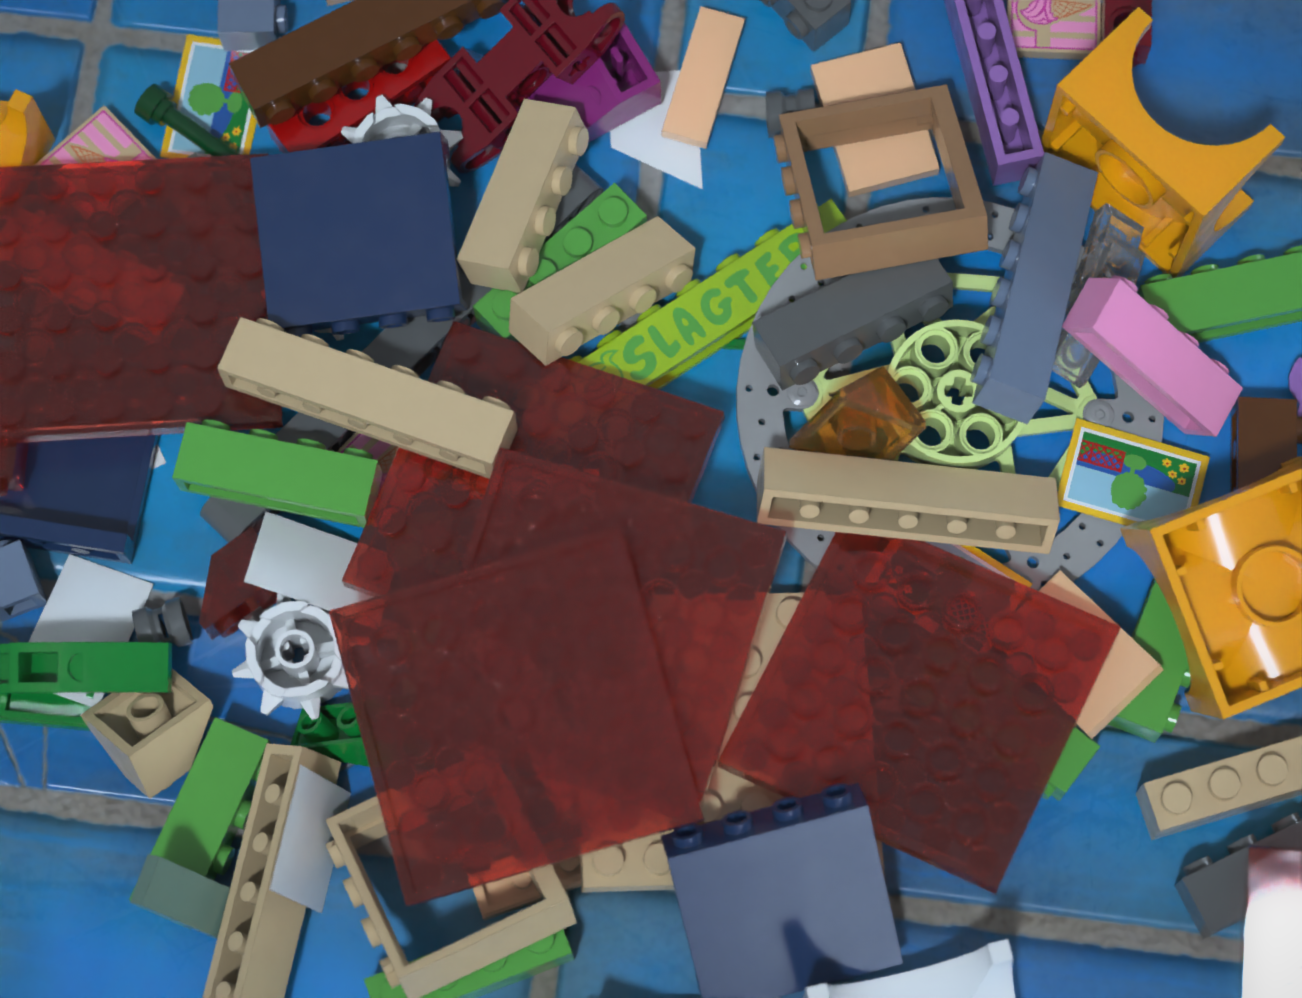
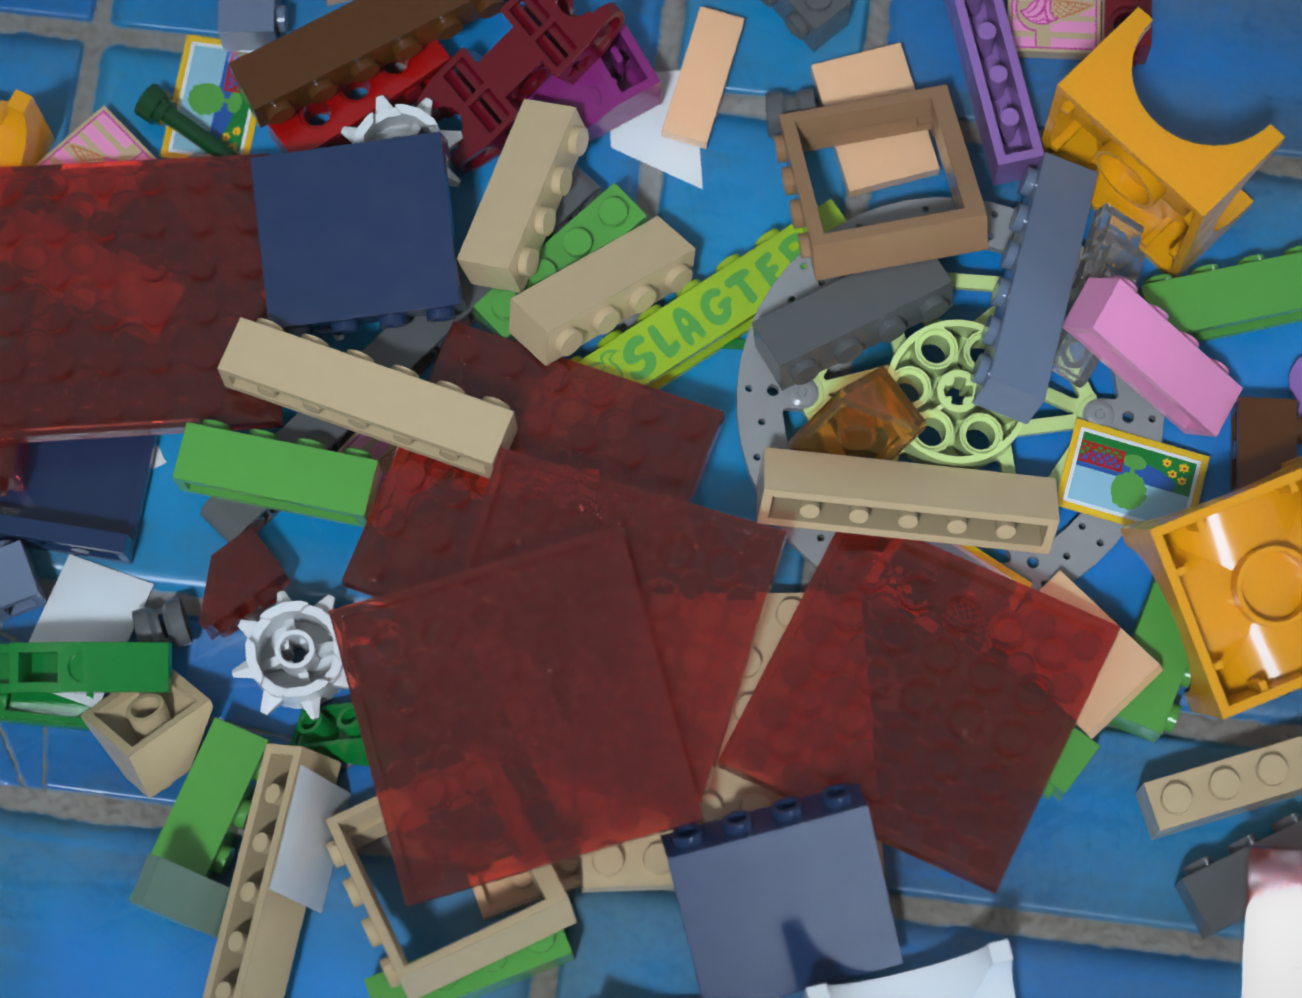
(302, 563): white sticker -> none

